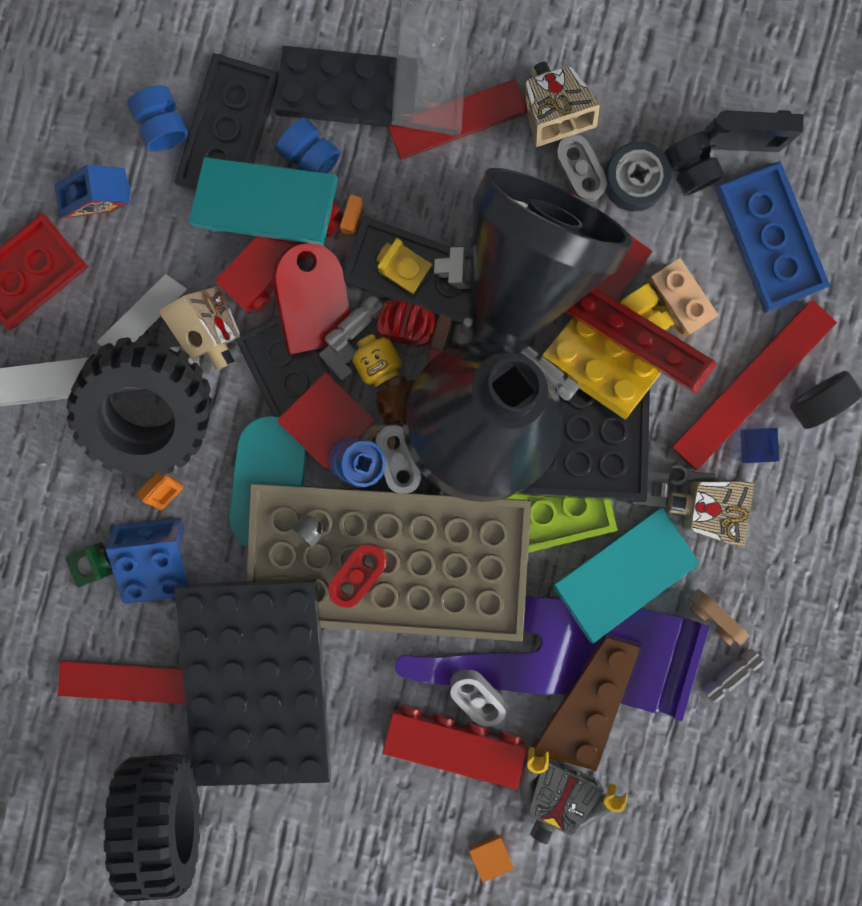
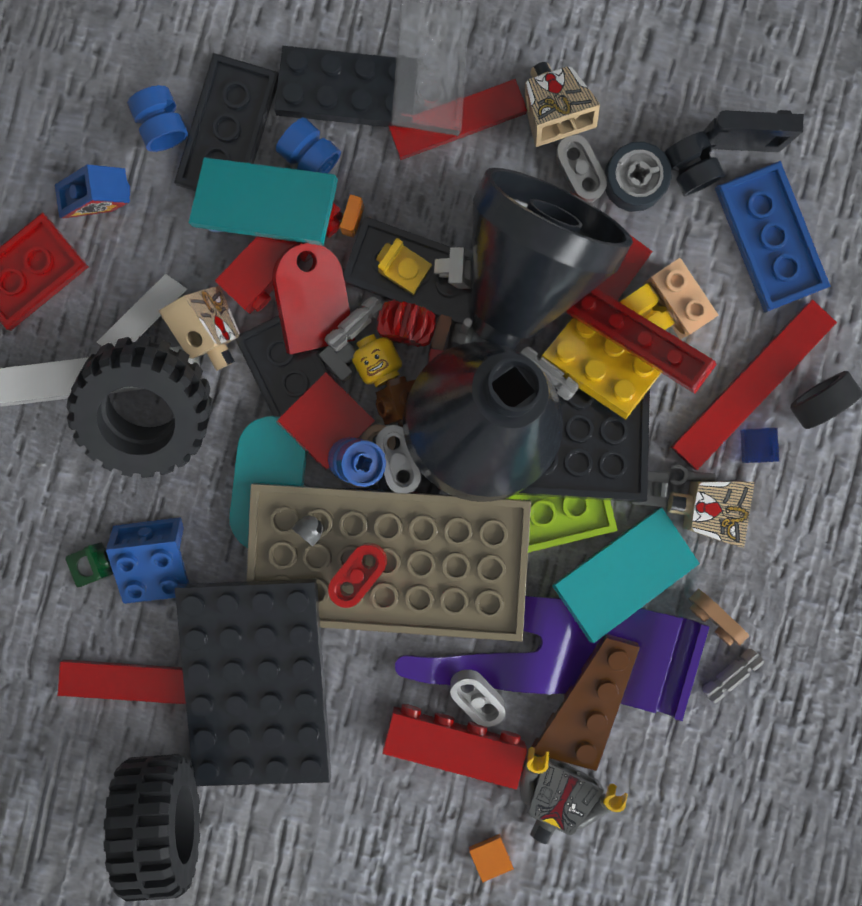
(160, 490): orange tile -> none

